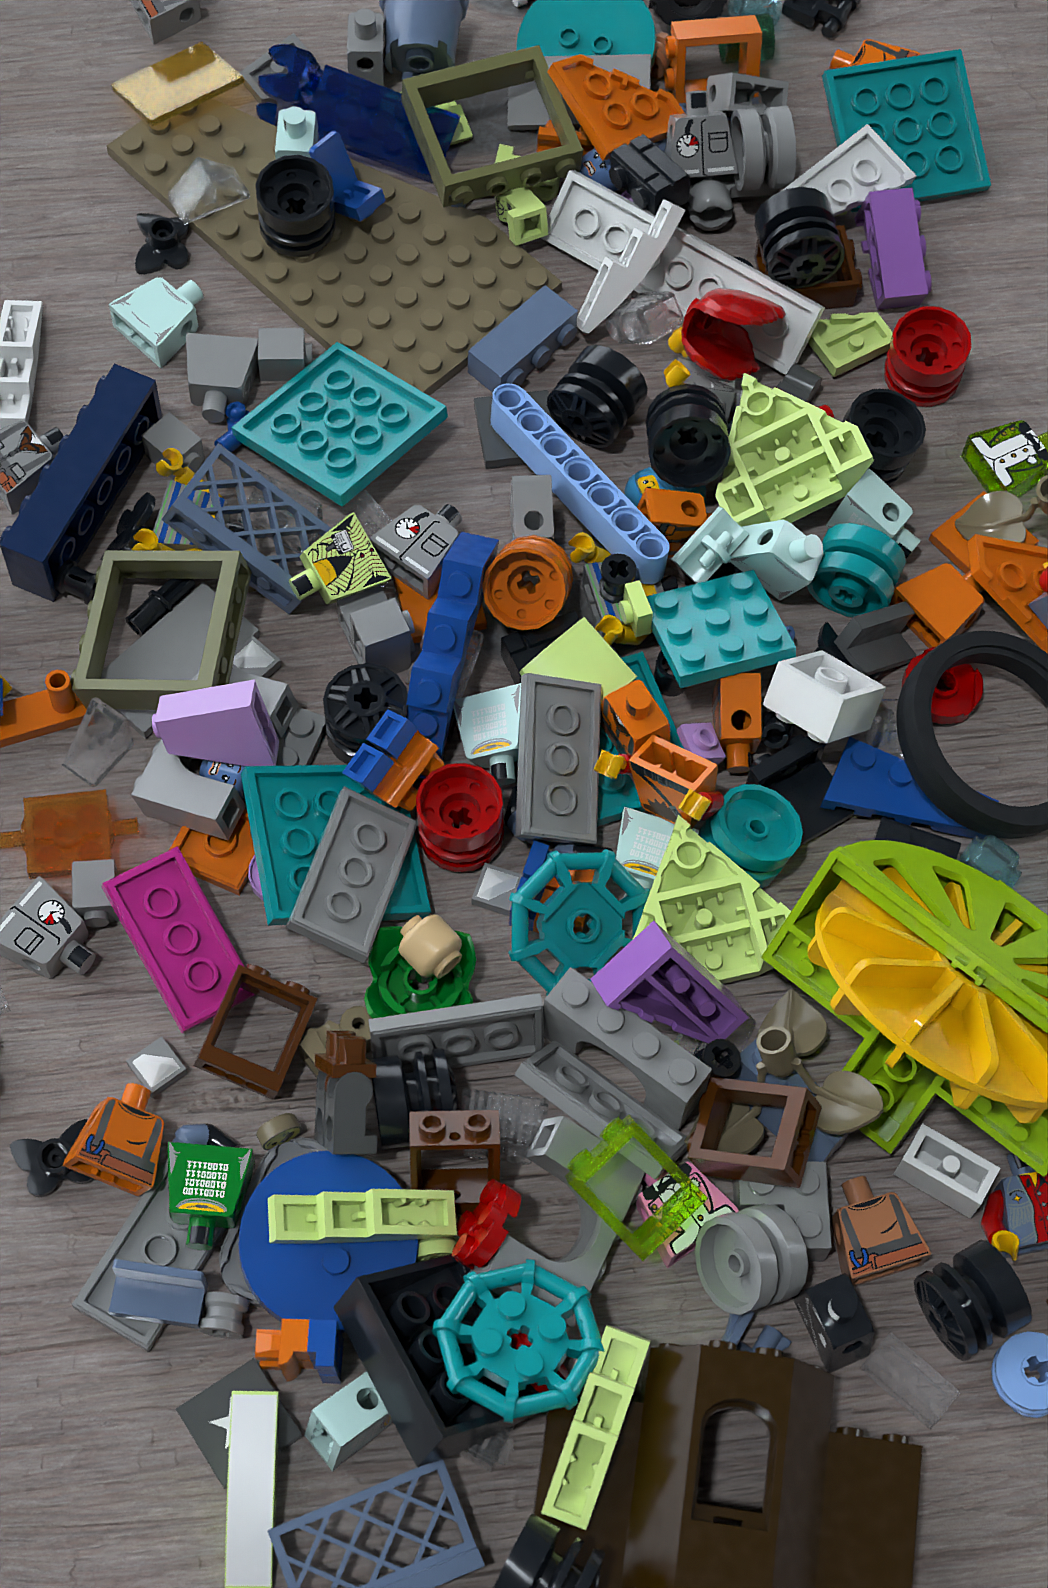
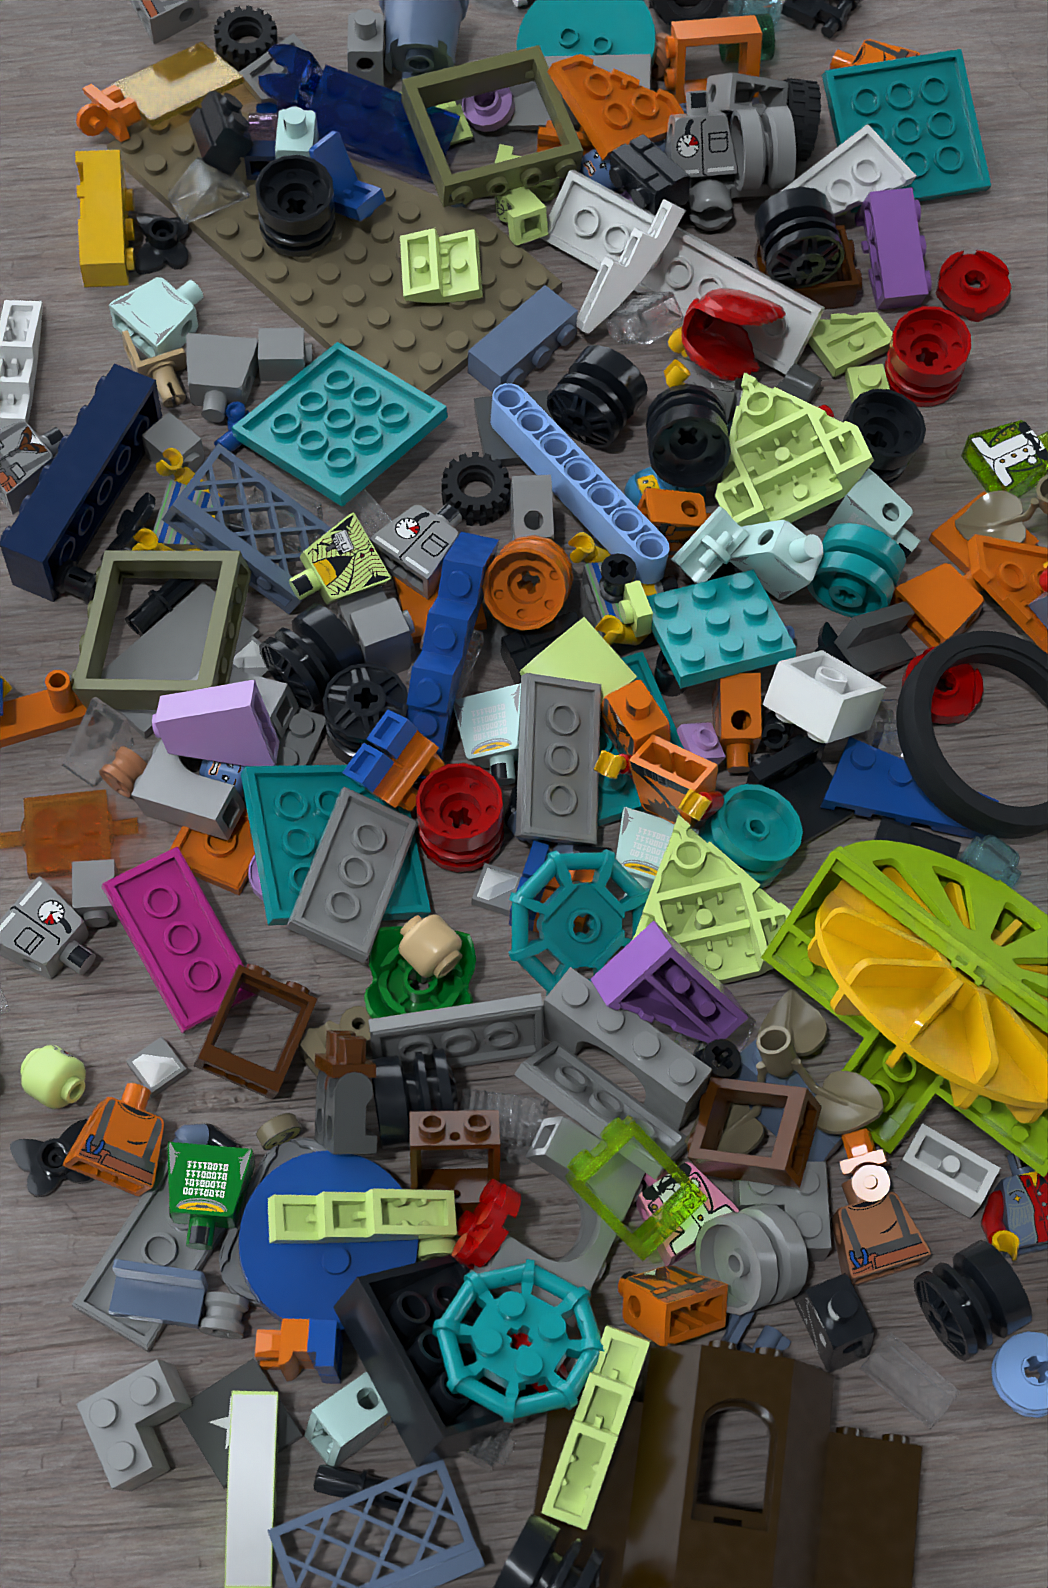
(53, 1076): none -> yellowish green head
(104, 219): none -> yellow wedge
(107, 112): none -> orange hips
(123, 771): none -> nougat wheel
(123, 1421): none -> light grey brick
(160, 368): none -> tan bracket
(221, 131): none -> black brick
(242, 24): none -> black tyre
(263, 134): none -> leg
(310, 654): none -> black wheel
(344, 1483): none -> black axle
(441, 267): none -> yellowish green slope
(481, 470): none -> black tyre
(489, 110): none -> lavender plate
(672, 1304): none -> orange torso
(805, 107): none -> black tyre
(865, 378): none -> yellowish green plate
(865, 1166): none -> hips
(970, 301): none -> red plate

